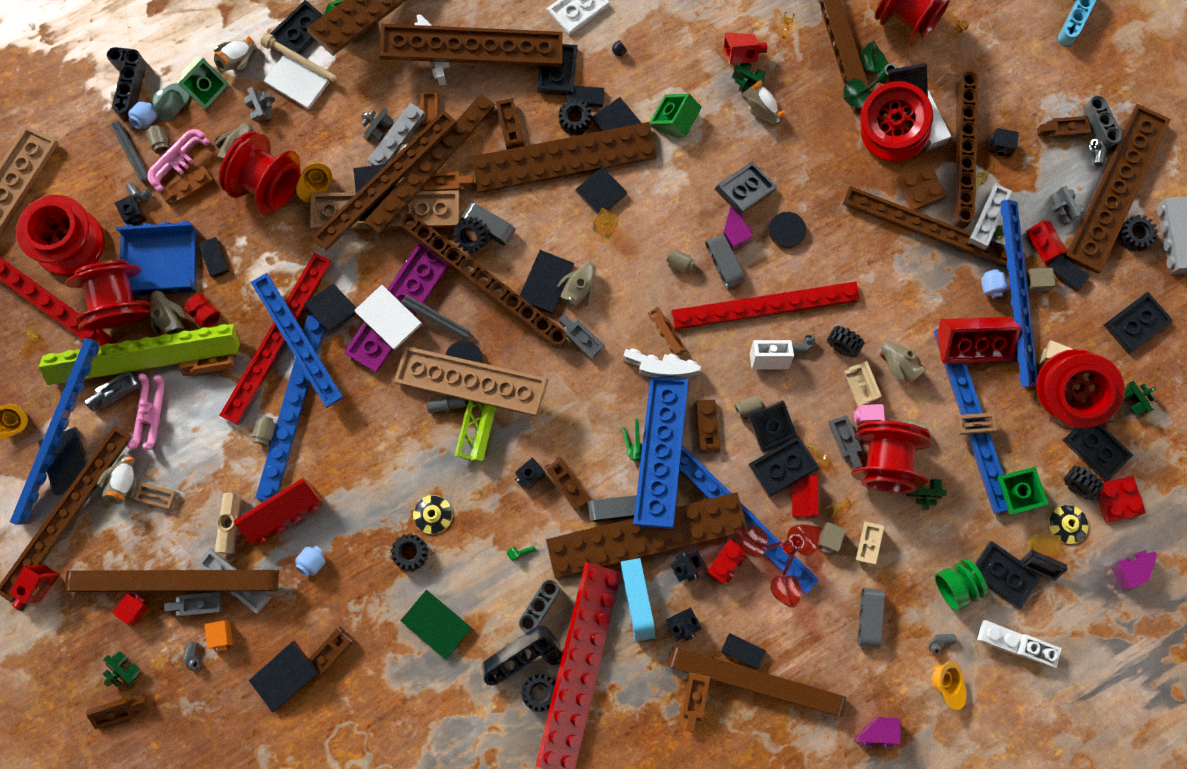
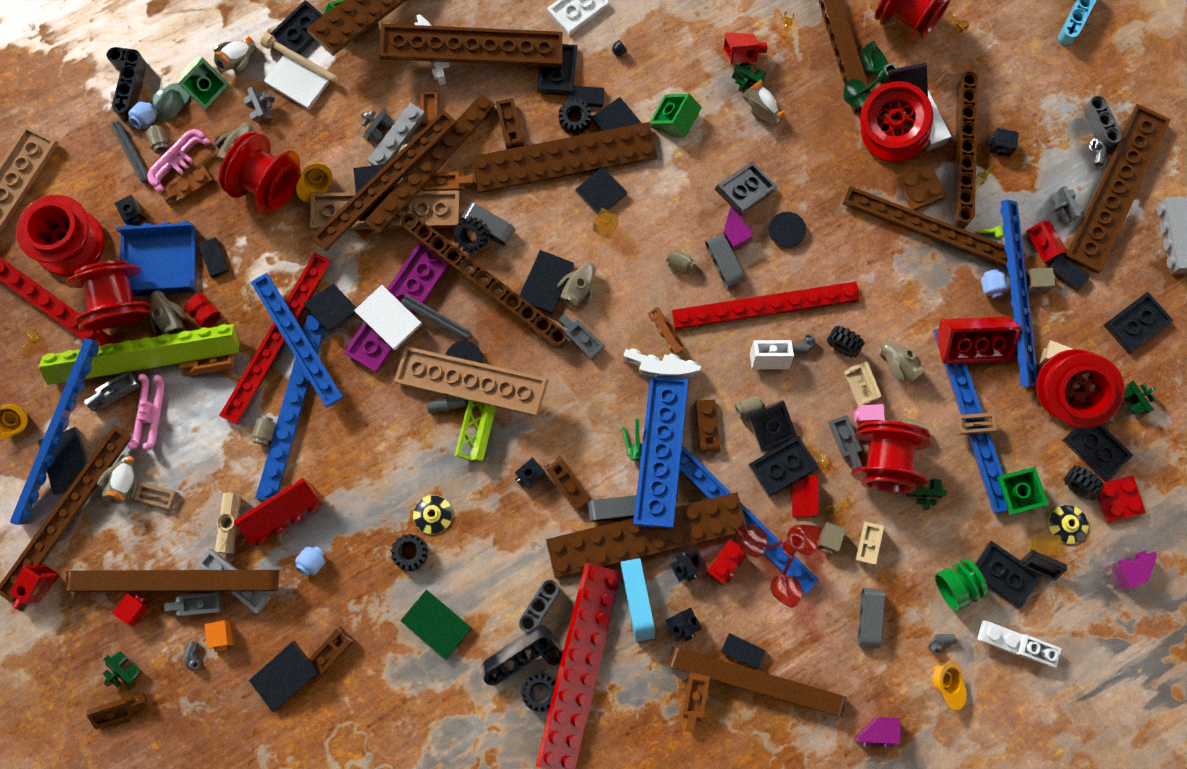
(143, 196): dark grey arm -> none
(513, 553): green hand -> none
(989, 217): light grey plate -> none
(1065, 127): reddish brown hinge -> none
(1144, 225): black tyre -> none

